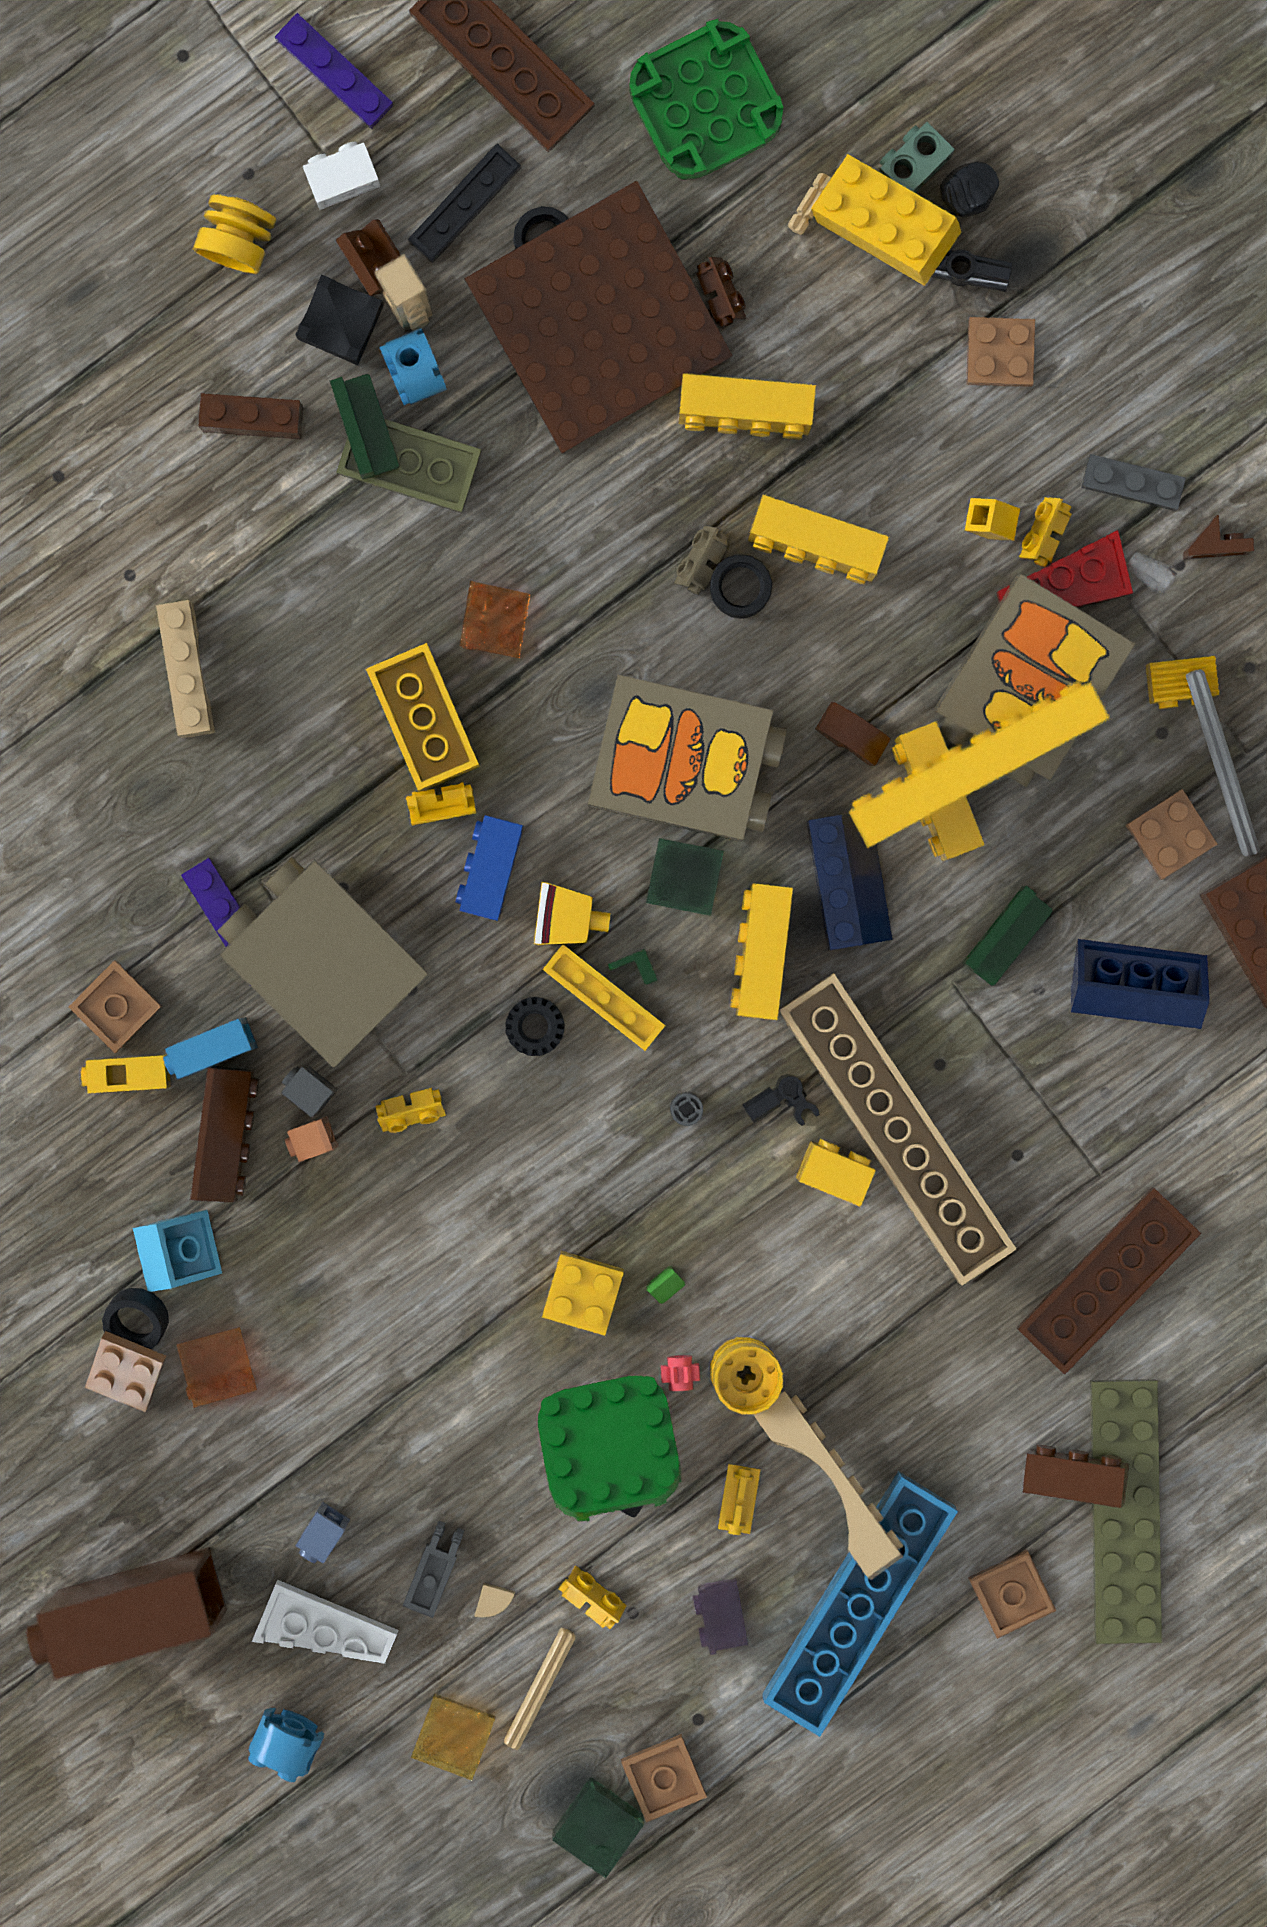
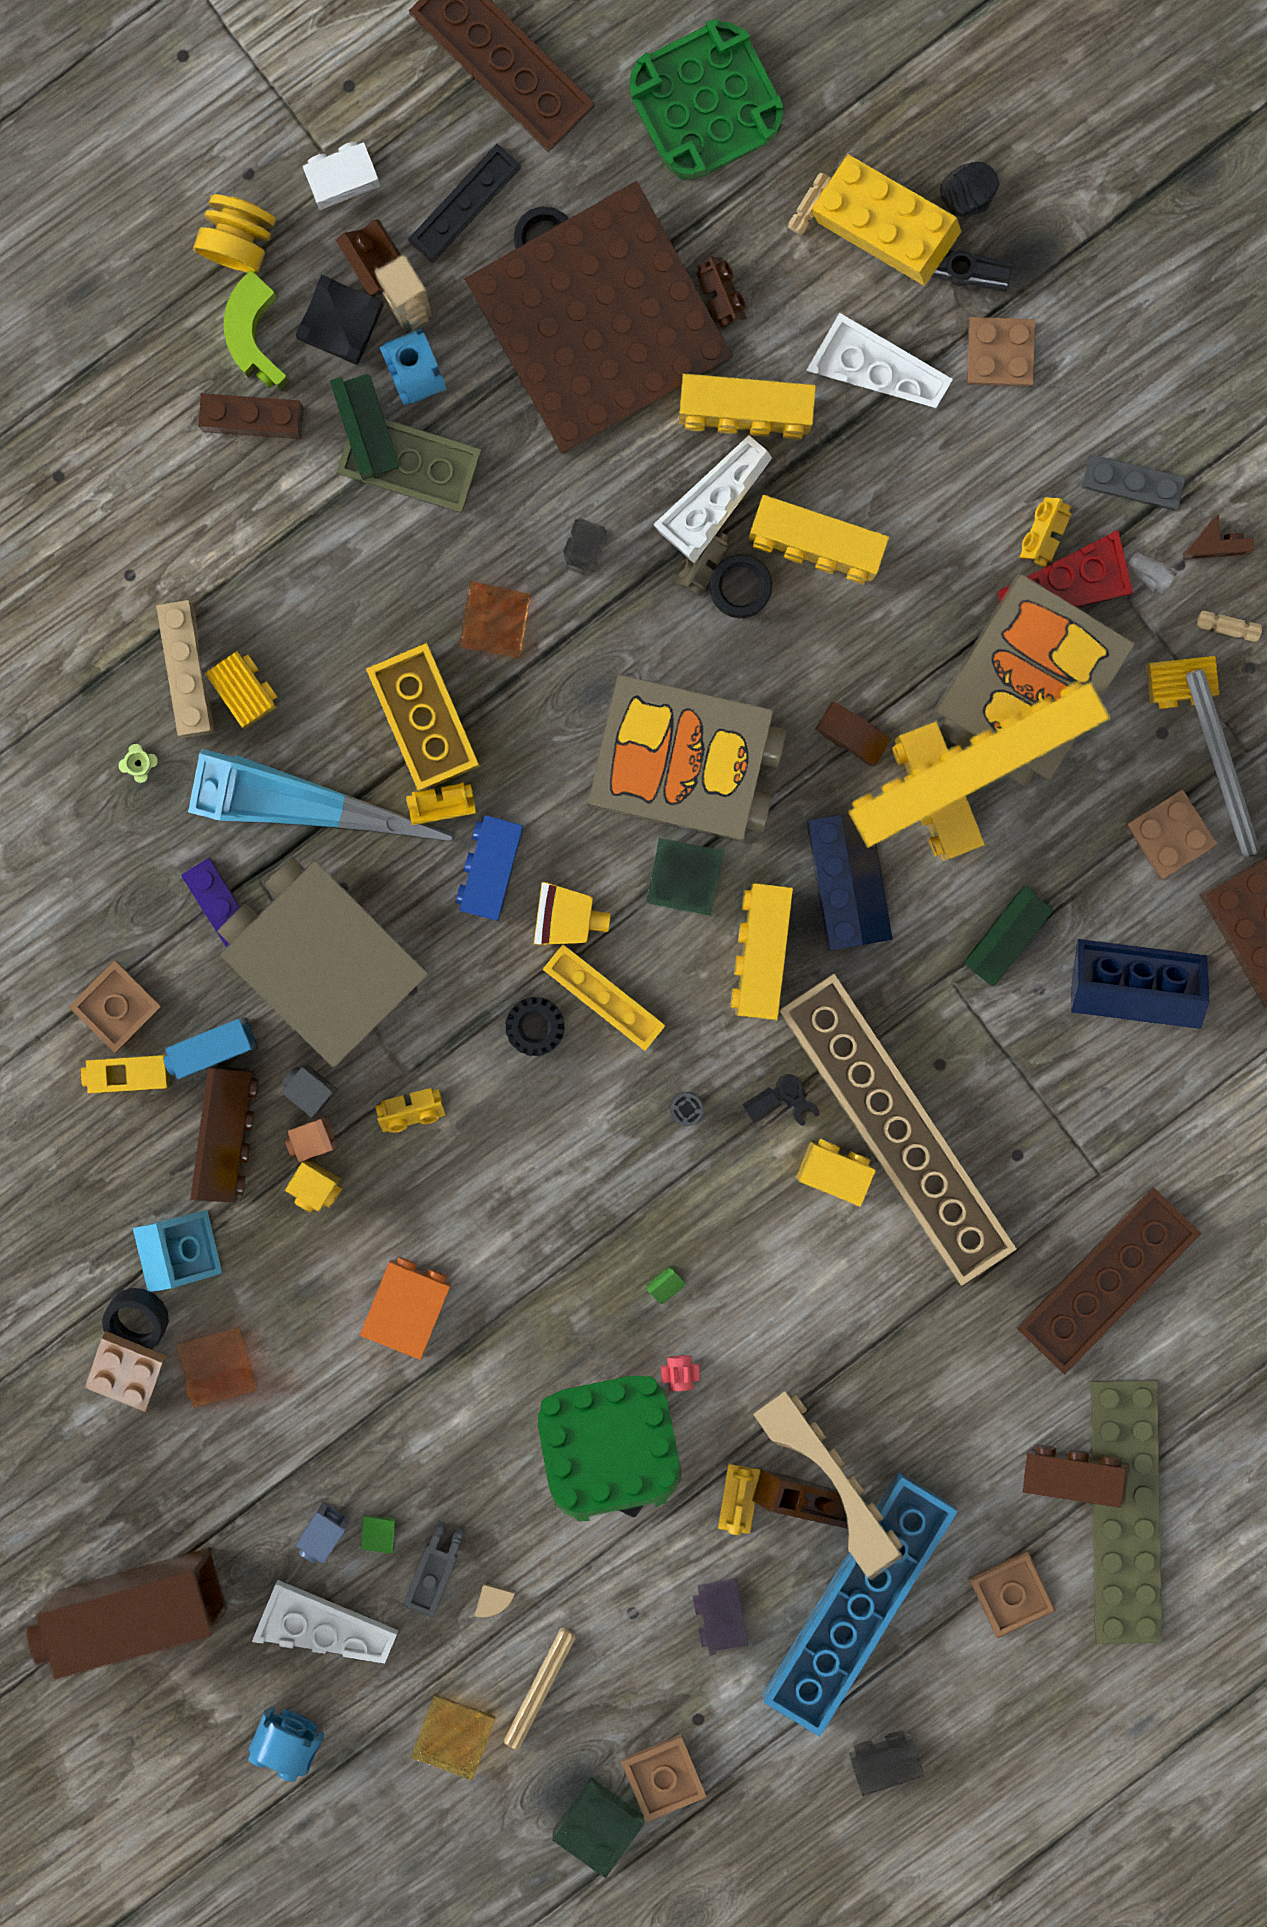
(139, 772): none -> yellowish green plate
(241, 689): none -> yellow brick
(242, 313): none -> lime arch
(252, 792): none -> medium azure plate
(313, 1186): none -> yellow brick
(334, 70): dark purple plate -> none
(378, 1534): none -> bright green slope
(406, 1307): none -> orange panel
(583, 1293): yellow brick -> none
(584, 546): none -> clear smoke brick
(604, 1606): yellow hinge -> none
(643, 965): dark green panel -> none
(710, 502): none -> white wing
(758, 1389): yellow wheel -> none
(800, 1499): none -> reddish brown slope
(871, 362): none -> white wing
(886, 1762): none -> clear smoke brick
(921, 166): sand green brick -> none
(992, 519): yellow brick -> none
(1229, 626): none -> tan axle

